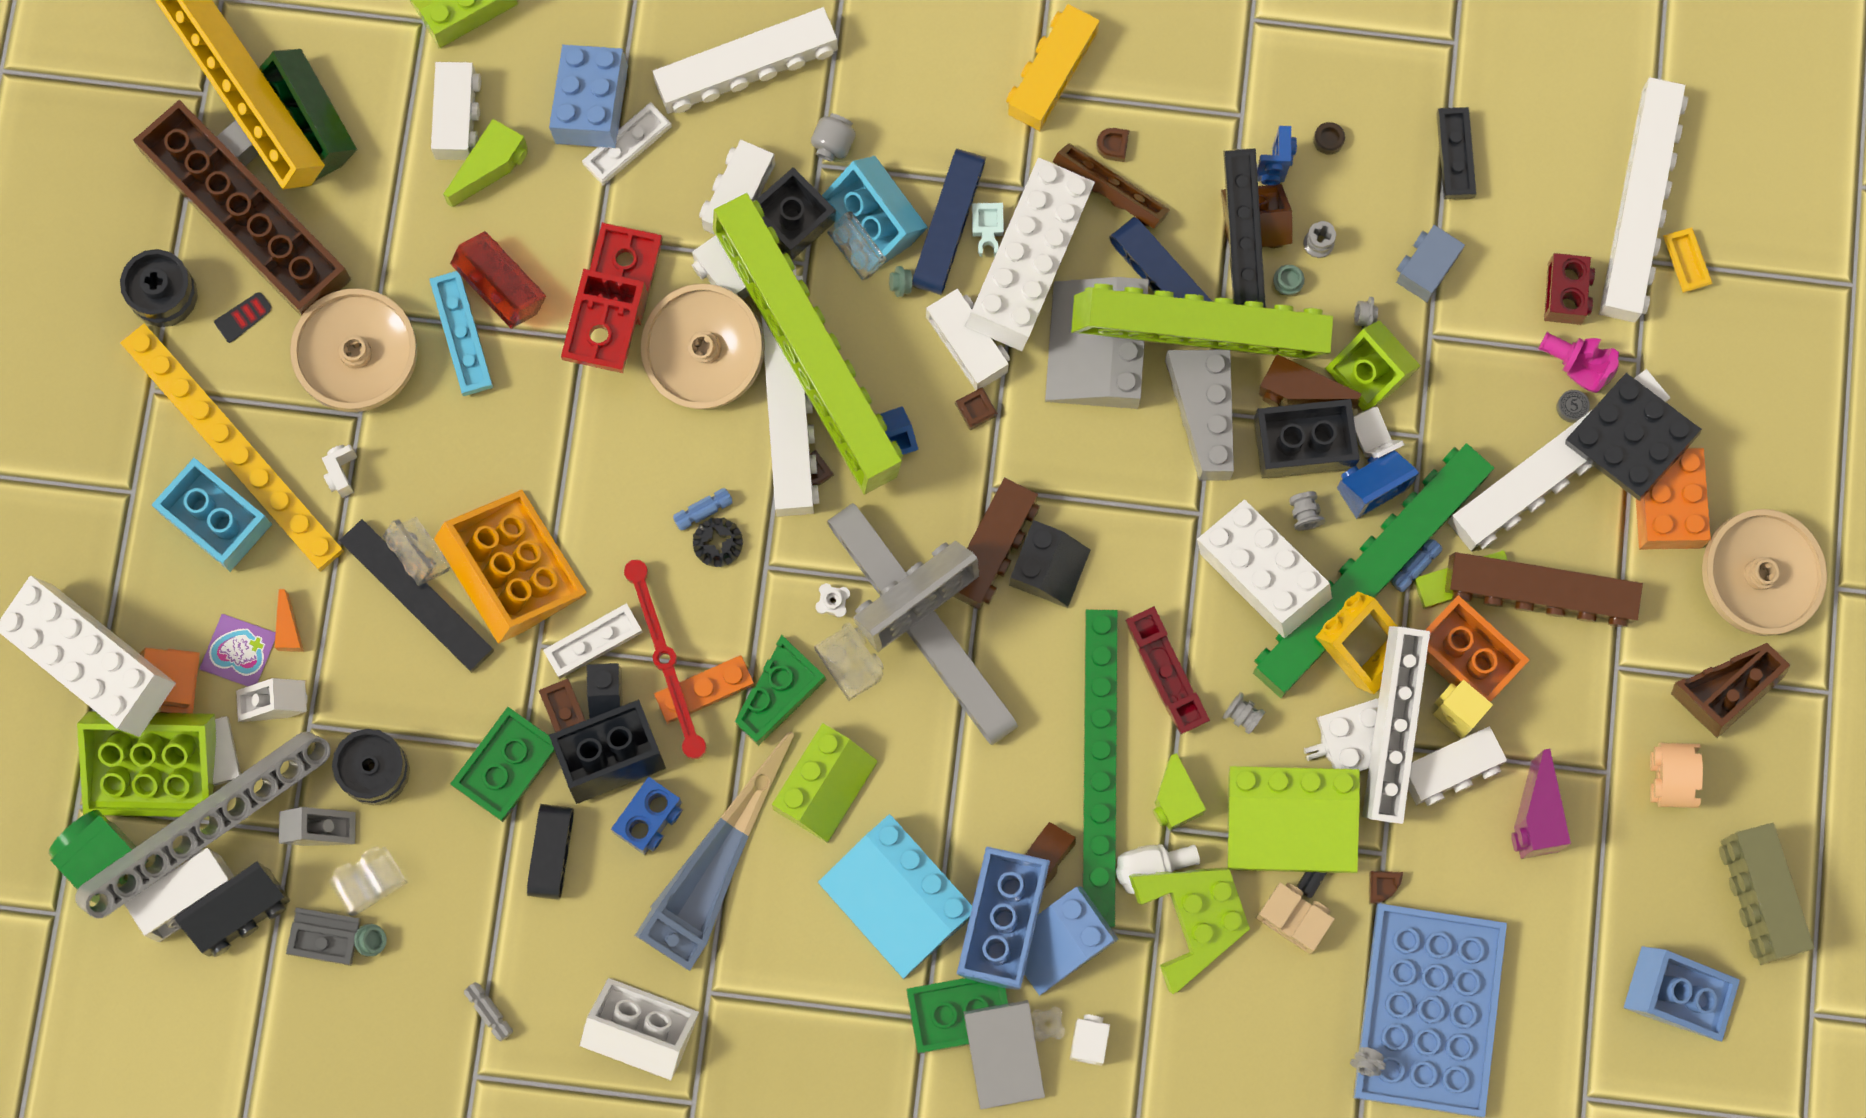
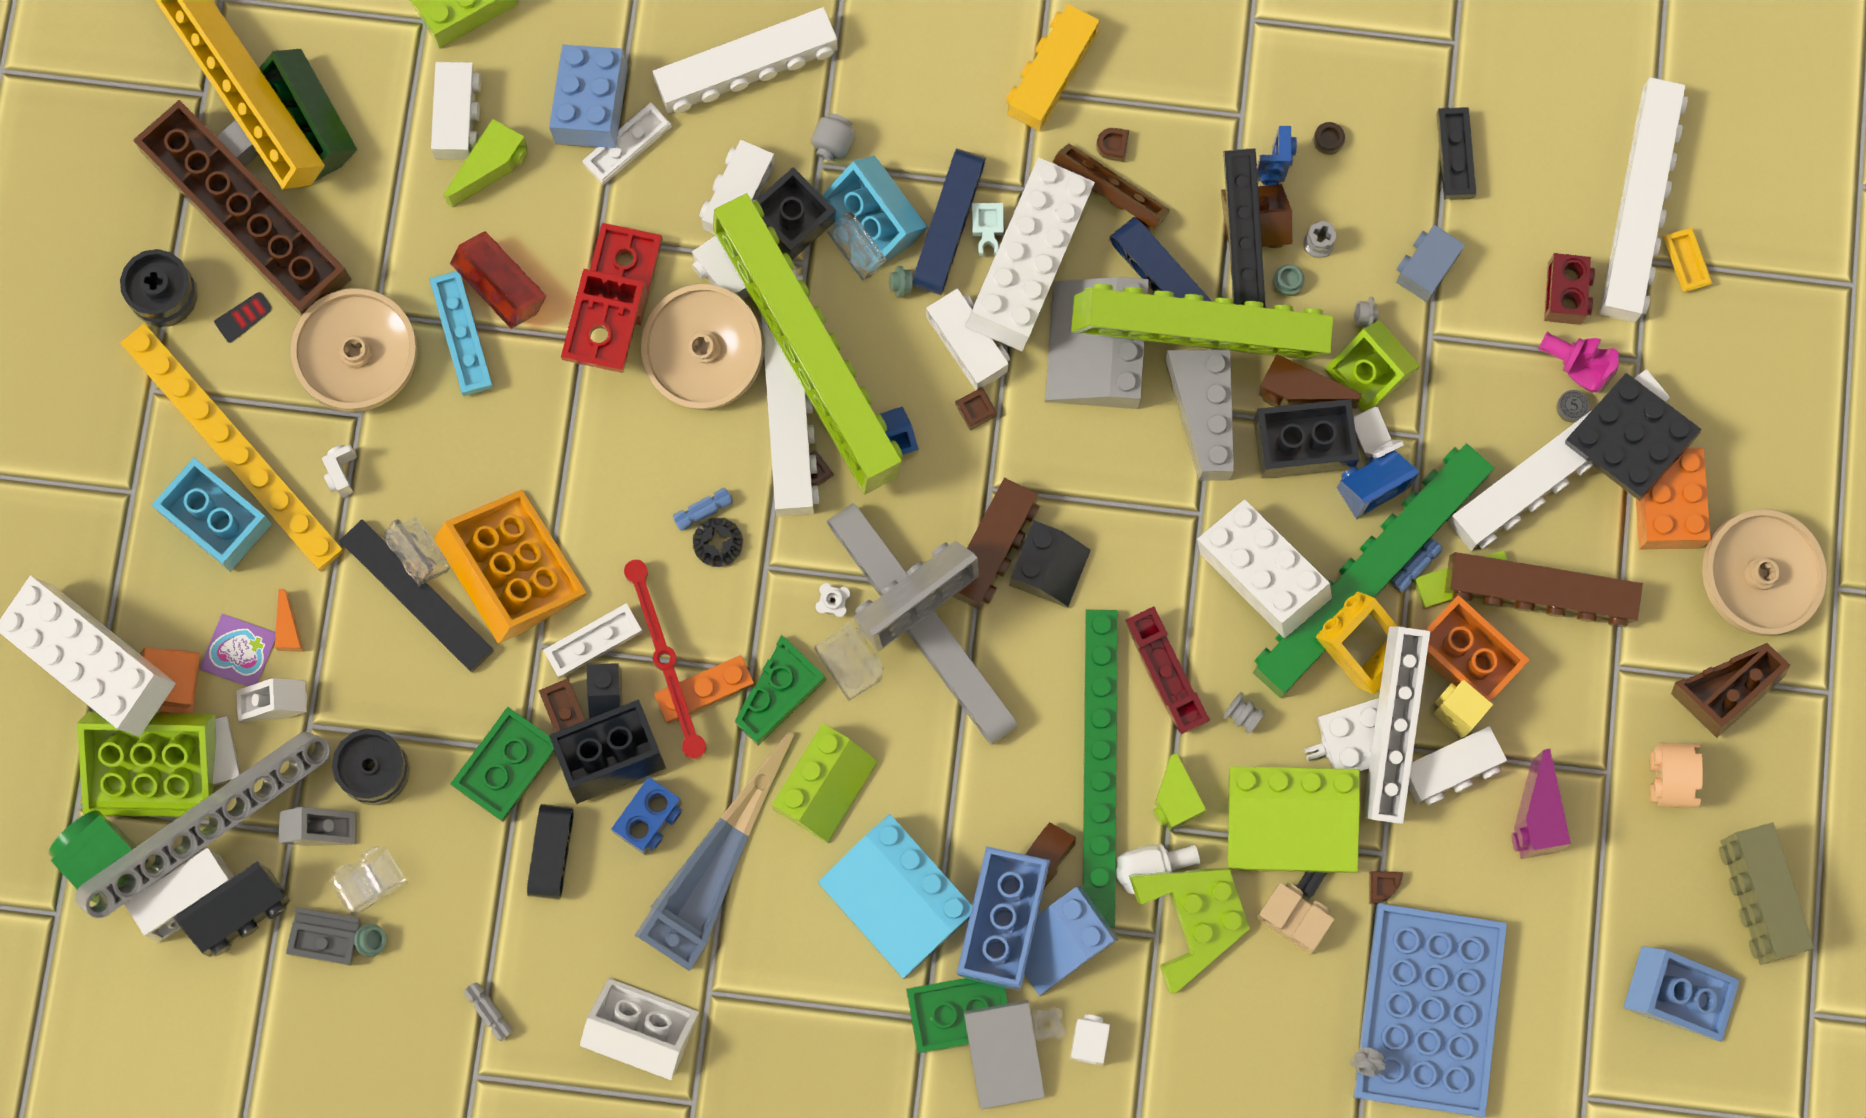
(1306, 511): light grey bush -> none

